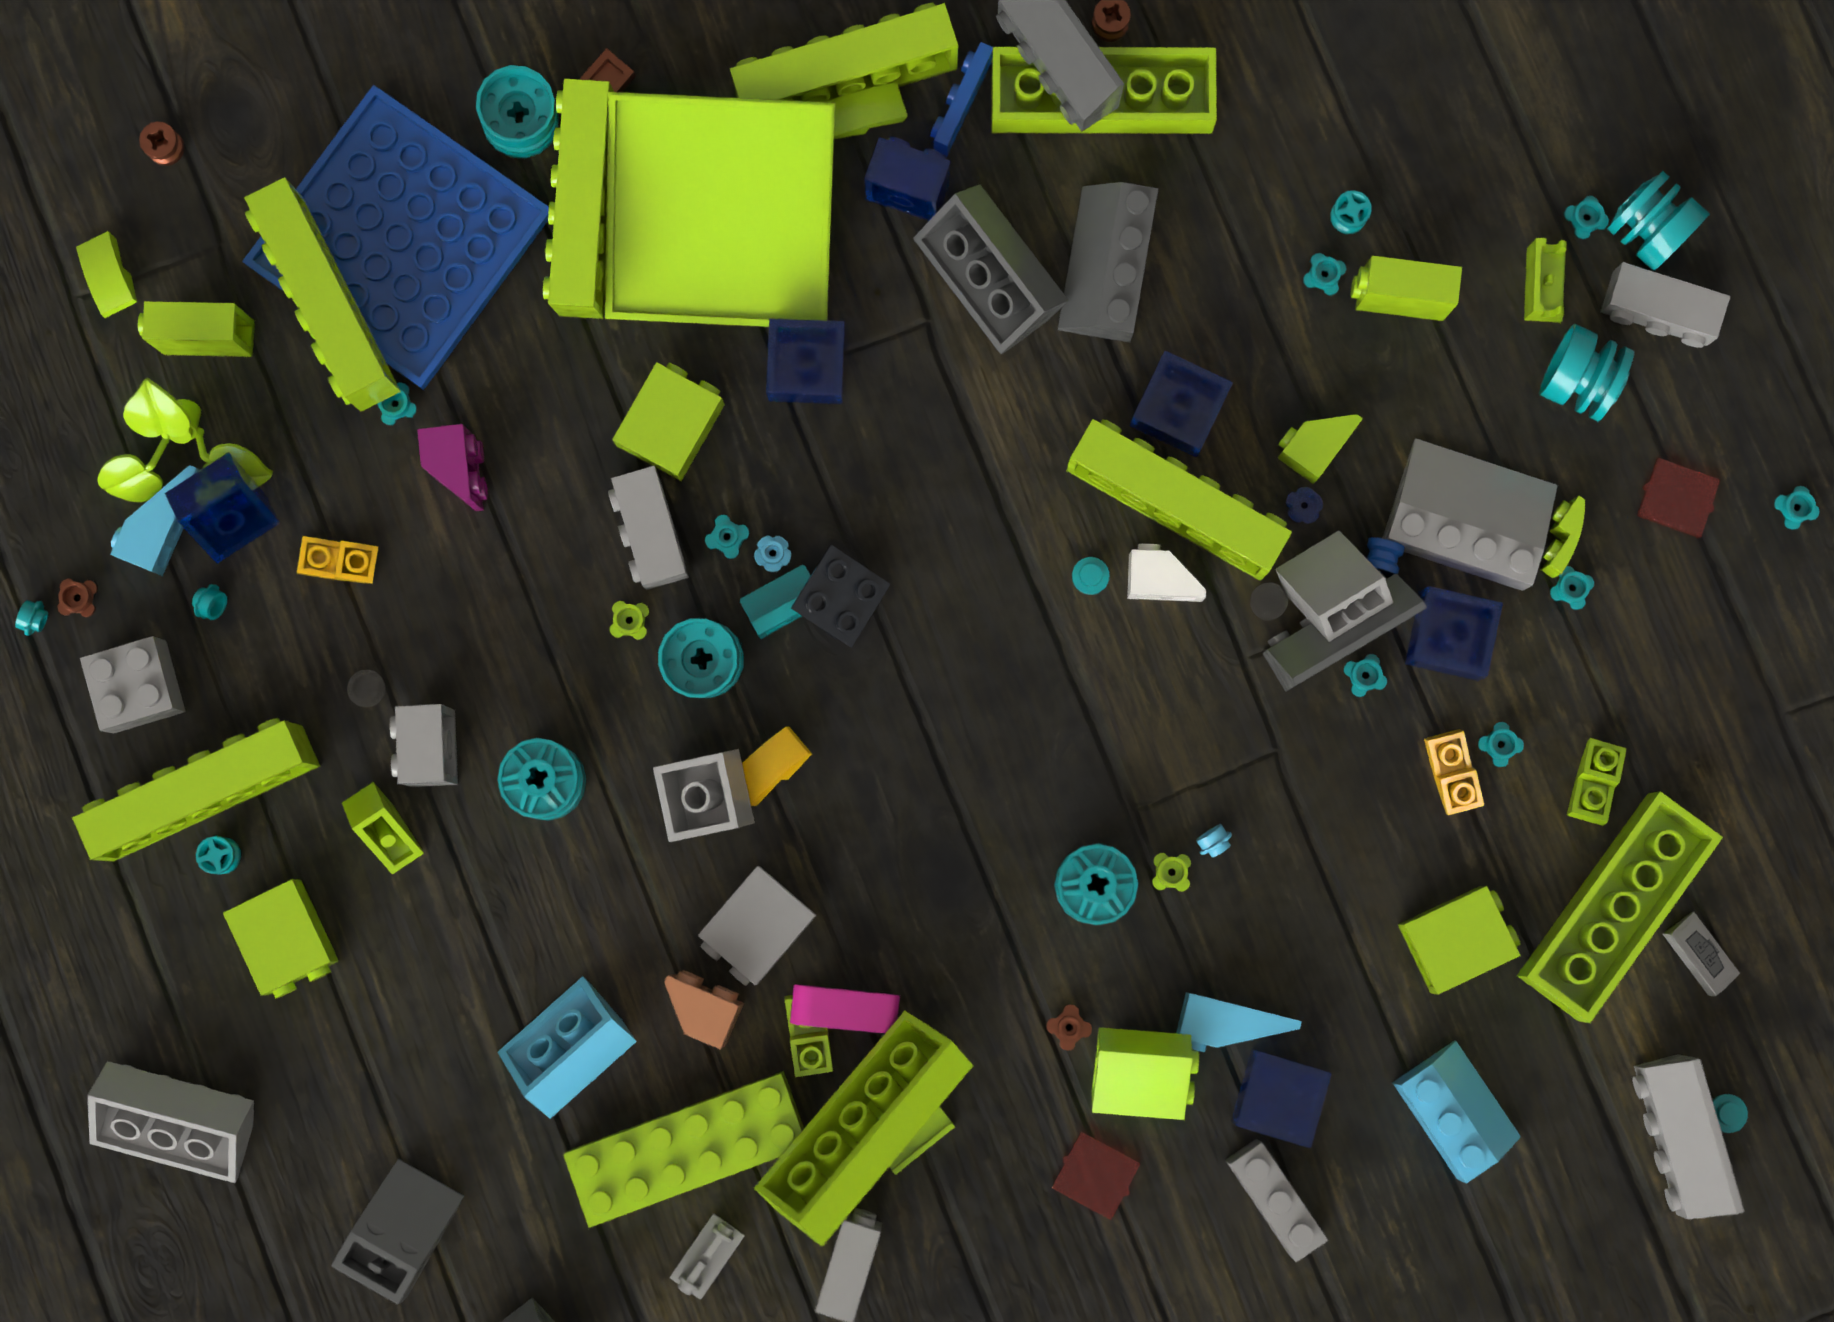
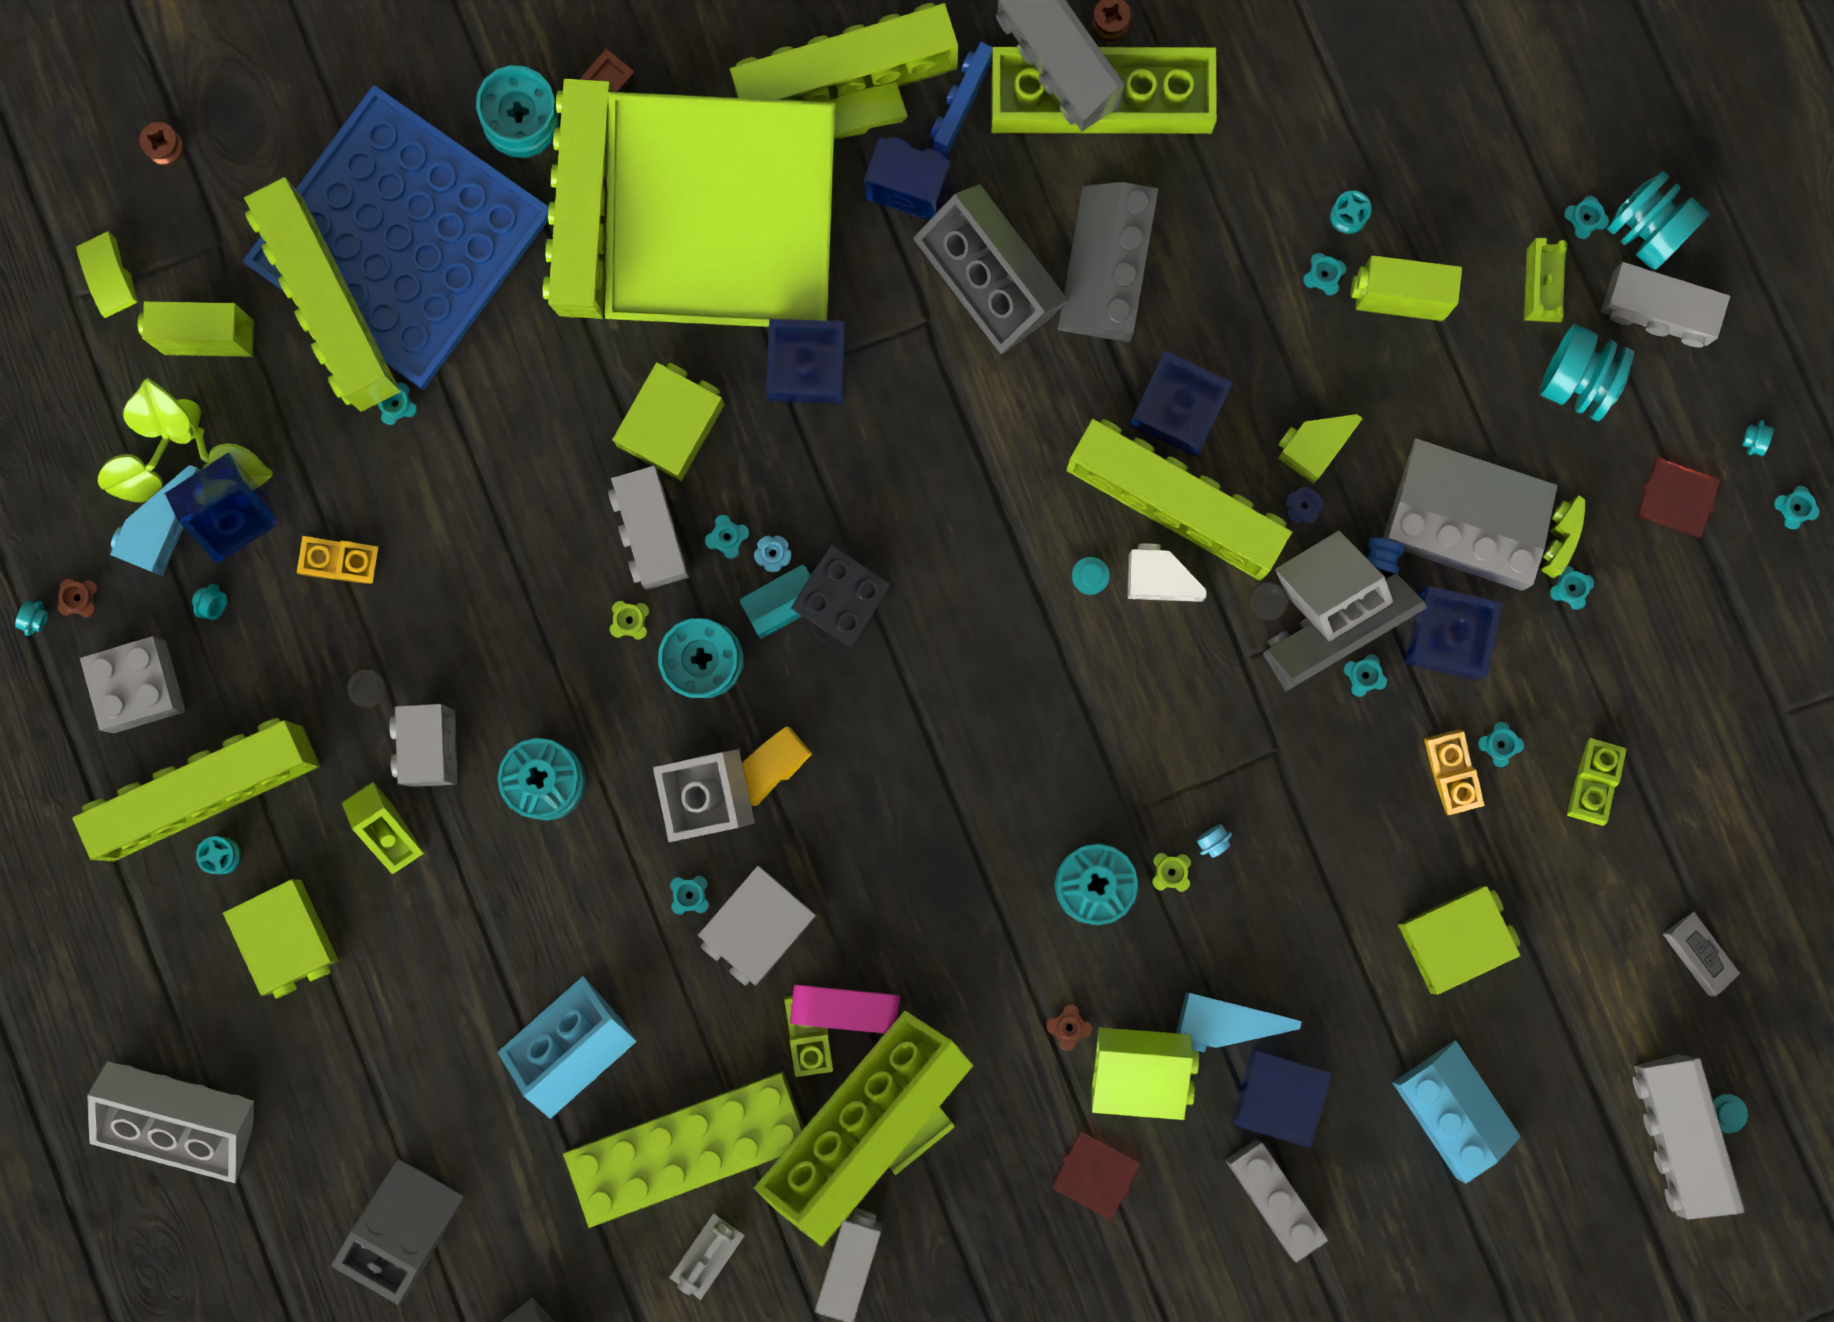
(453, 459): magenta slope -> none
(681, 902): none -> teal plate
(702, 1011): nougat slope -> none
(1619, 906): lime brick -> none
(1758, 438): none -> teal plate

